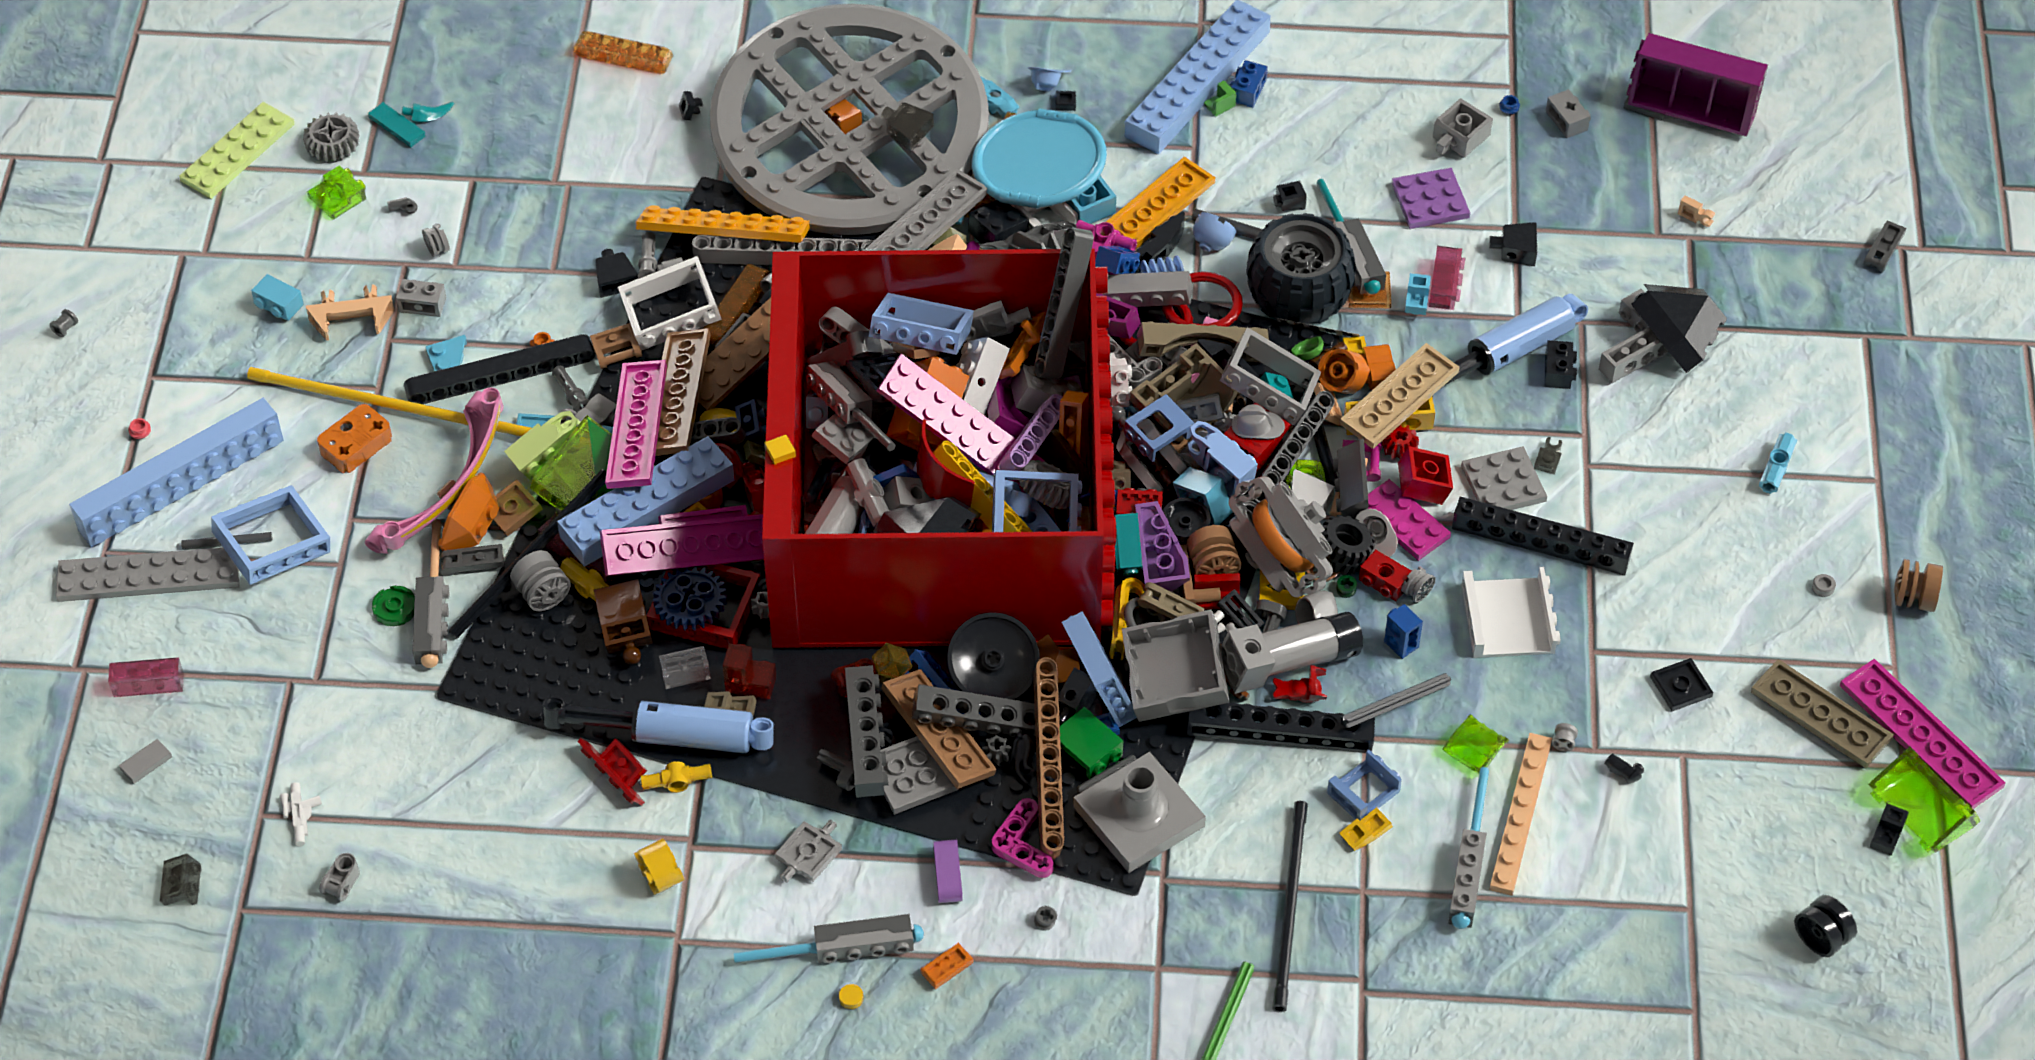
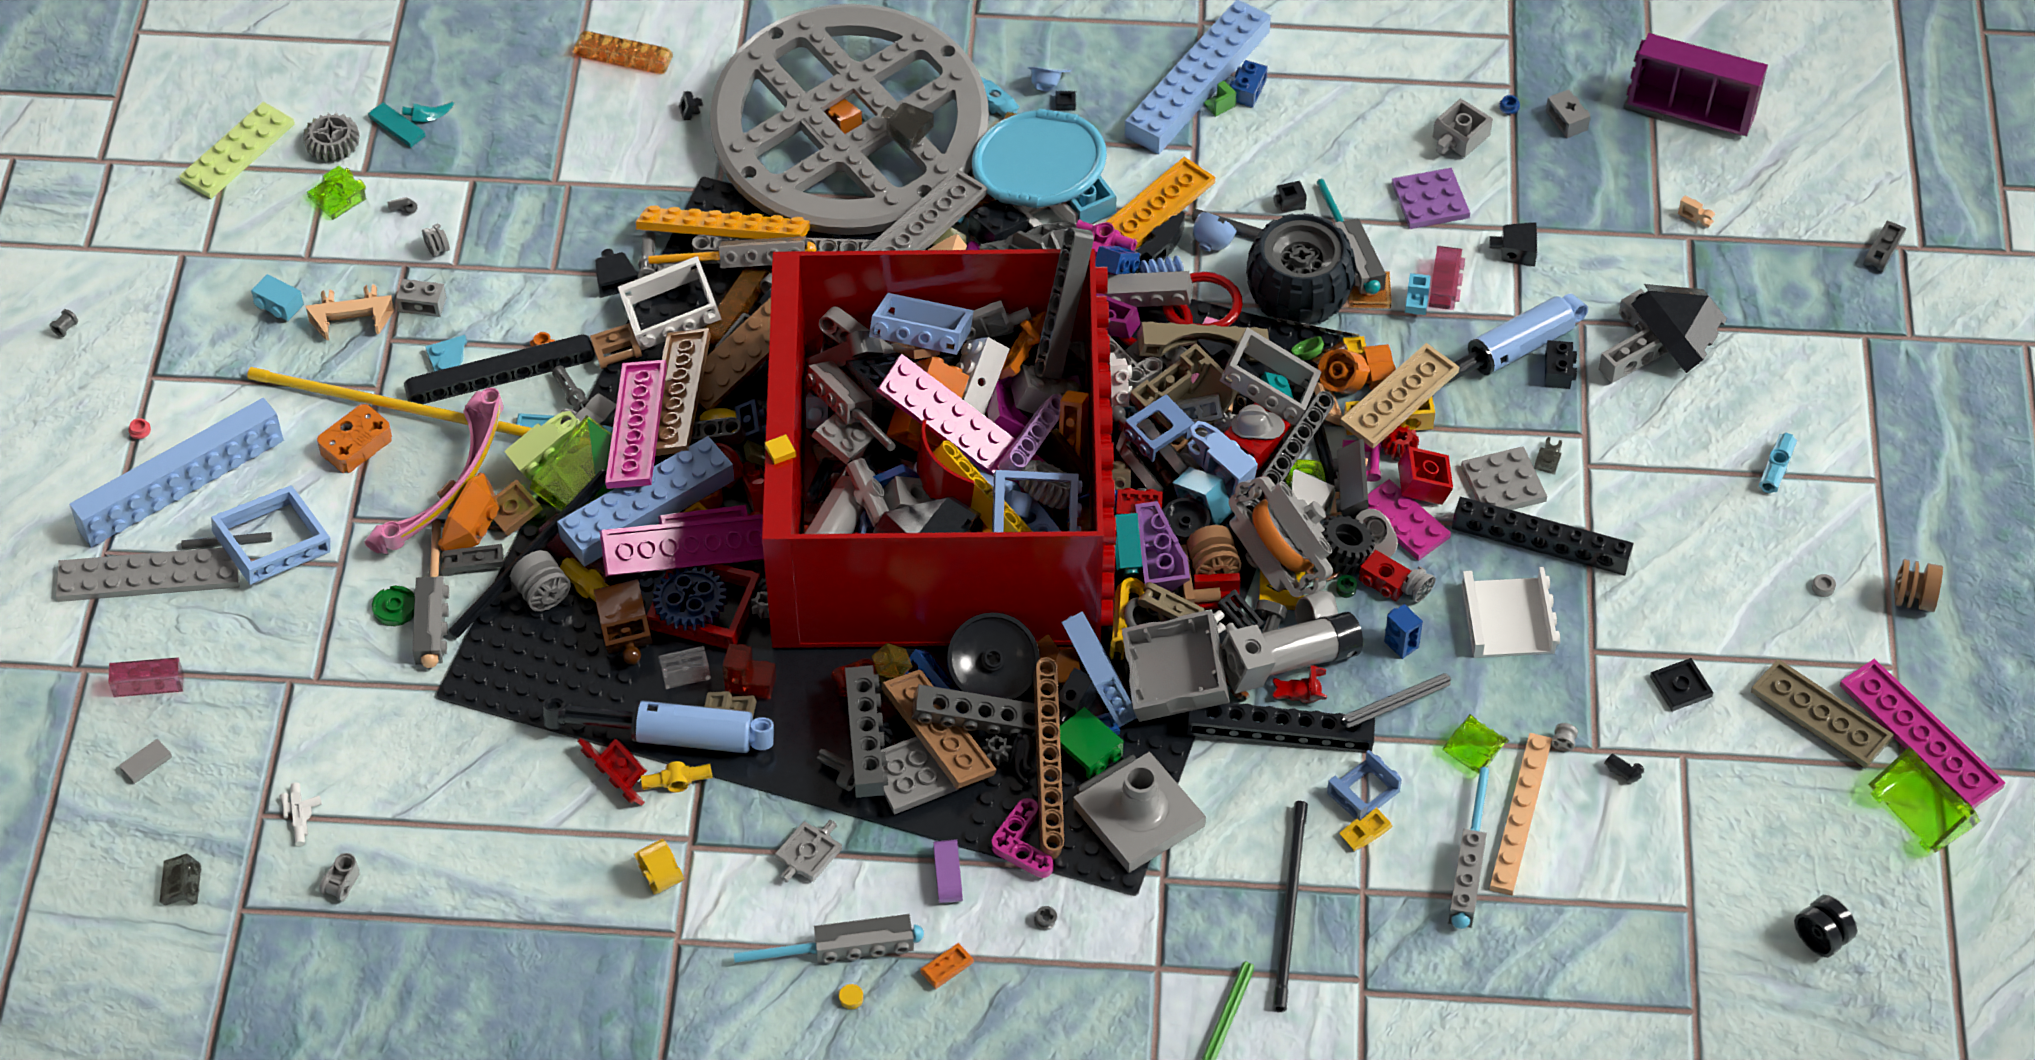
(742, 252): none -> light grey piece
(1889, 829): black slope -> none

